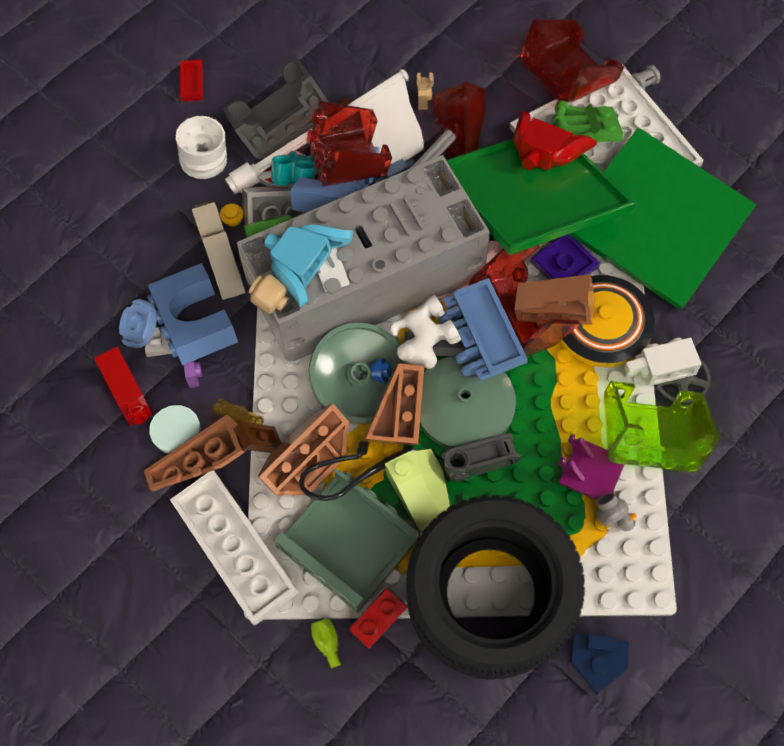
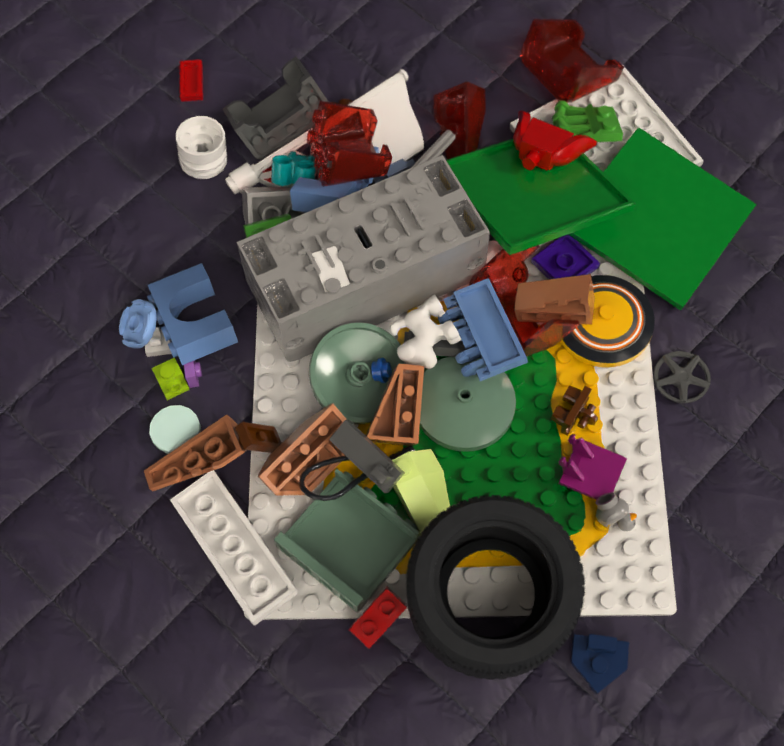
(123, 386): red window -> none
(170, 378): none -> lime brick
(218, 249): dark tan slope -> none
(231, 214): yellow plate -> none
(237, 412): clear yellow pin -> none
(268, 294): tan head -> none
(302, 253): medium azure torso -> none
(326, 640): lime piece -> none
(366, 456): none -> dark grey hinge
(424, 90): tan plate -> none
(480, 457): dark grey piece -> none
(567, 418): none -> reddish brown hips
(647, 77): light grey bush -> none
(658, 435): clear neon green windscreen -> none
(665, 362): white hinge -> none

